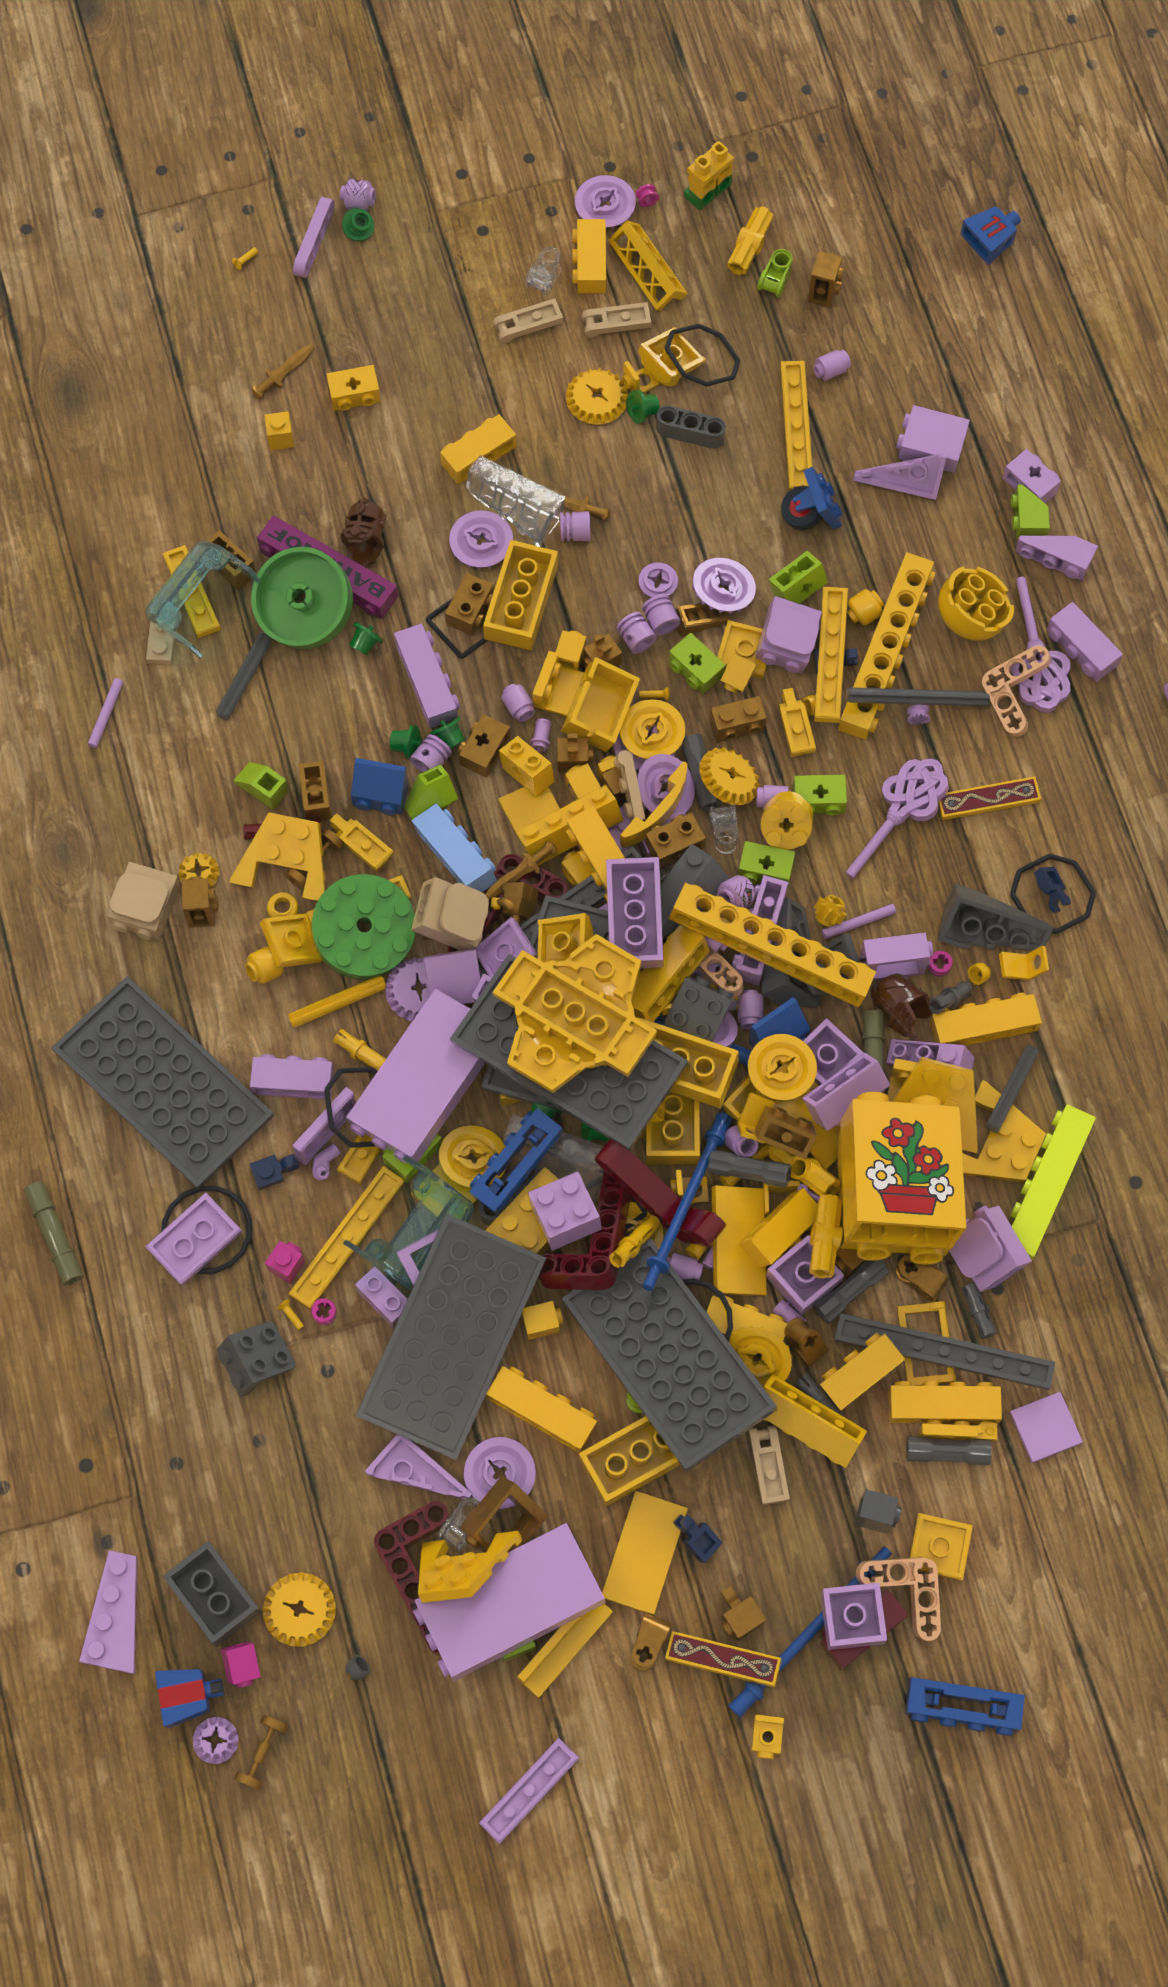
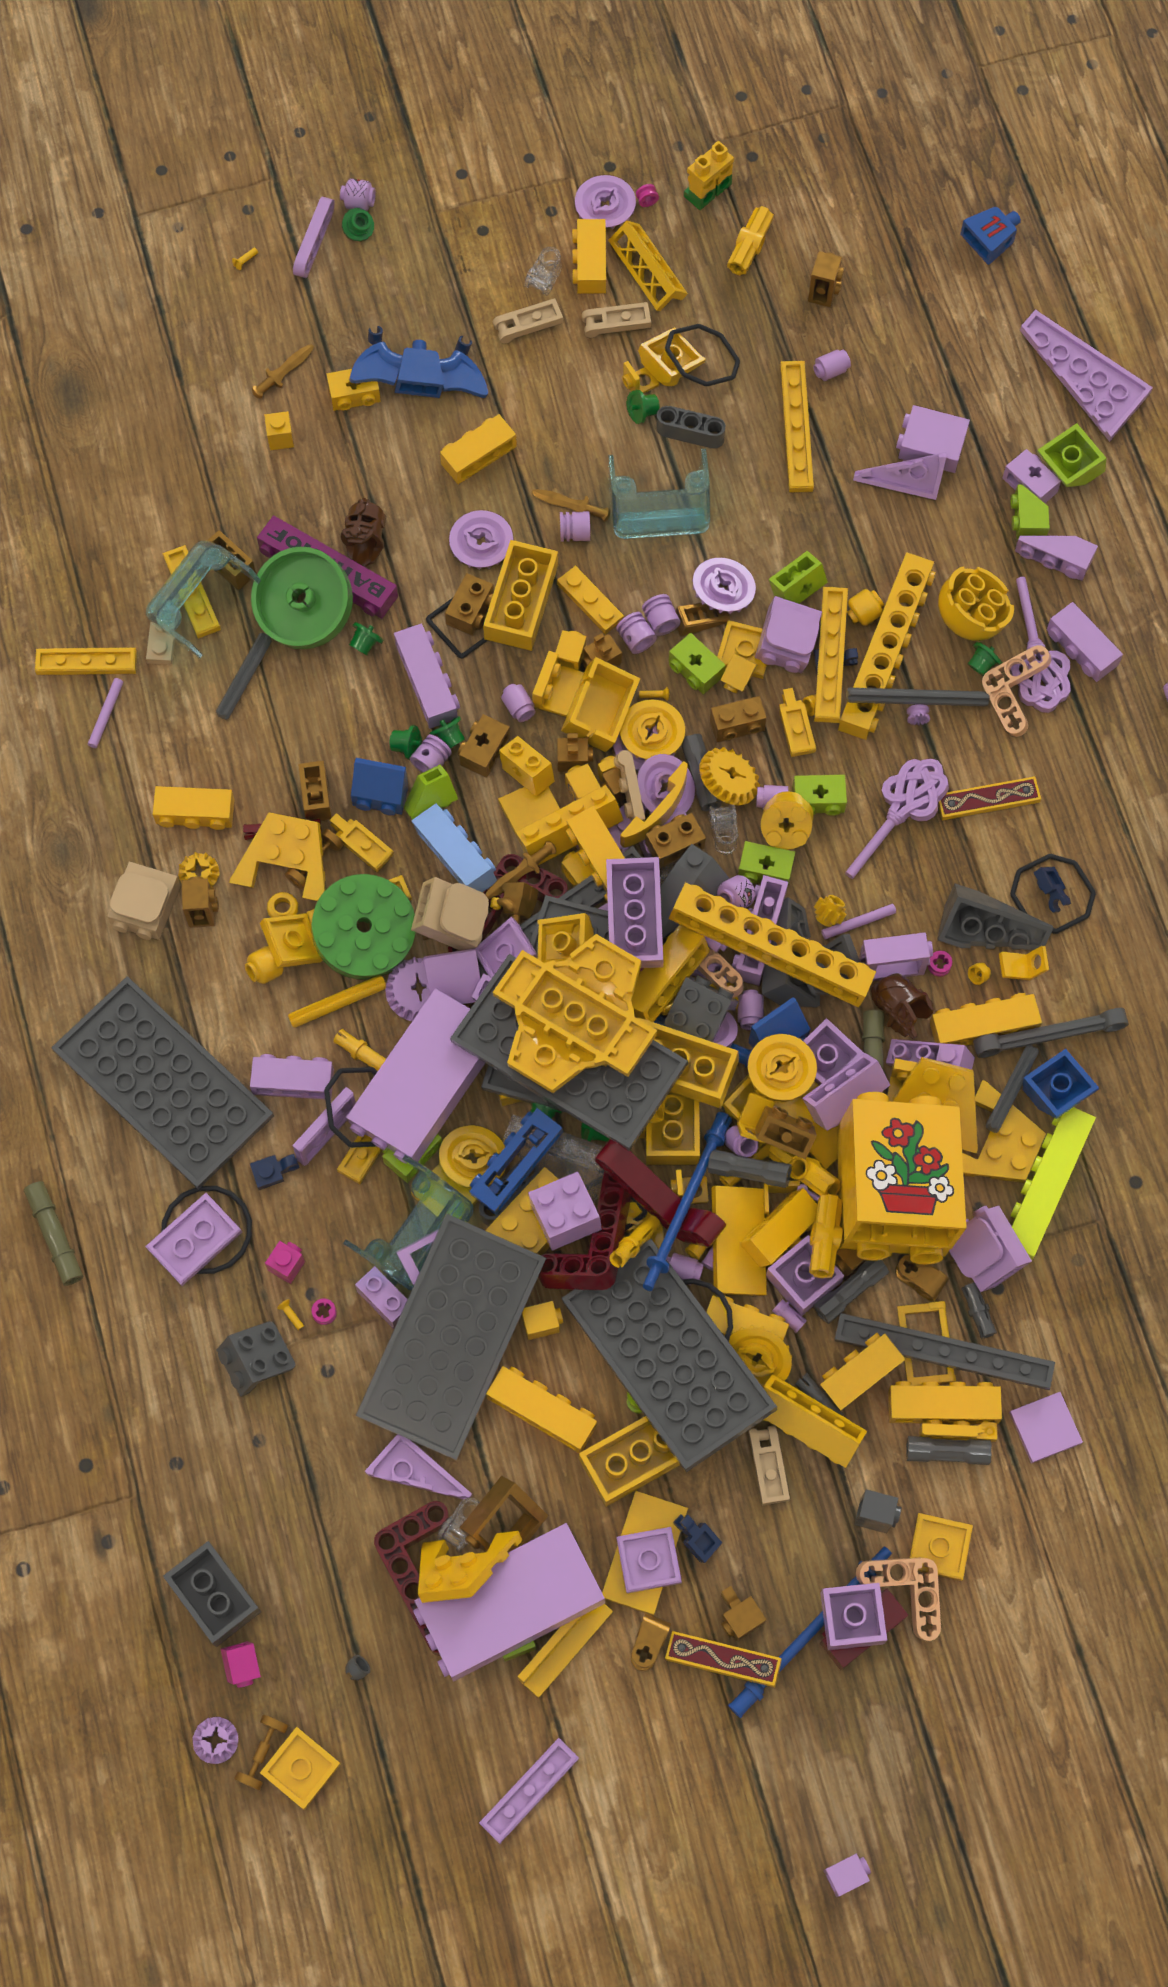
(85, 661): none -> yellow tile
(111, 1629): lavender wing -> none
(185, 1695): torso -> none
(193, 807): none -> yellow brick
(263, 784): lime slope -> none
(300, 1768): none -> yellow plate
(306, 1628): yellow gear -> none
(322, 1160): lavender arm -> none
(352, 1228): yellow tile -> none
(419, 369): none -> blue torso
(501, 1453): lavender gear -> none
(516, 498): clear wedge -> none
(541, 735): lavender pin -> none
(590, 599): none -> yellow plate
(598, 410): yellow gear -> none
(648, 1560): none -> lavender tile
(652, 572): lavender gear -> none
(660, 512): none -> clear light blue windscreen
(767, 1724): yellow brick -> none
(775, 276): lime piece -> none
(805, 1342): pearl gold piece -> none
(807, 505): blue plate -> none
(848, 1874): none -> lavender brick
(950, 997): dark grey pin -> none
(983, 658): none -> green piece
(993, 1044): none -> dark grey piece
(1011, 1712): blue brick -> none
(1058, 1085): none -> blue slope
(1073, 457): none -> lime slope
(1096, 382): none -> lavender wing

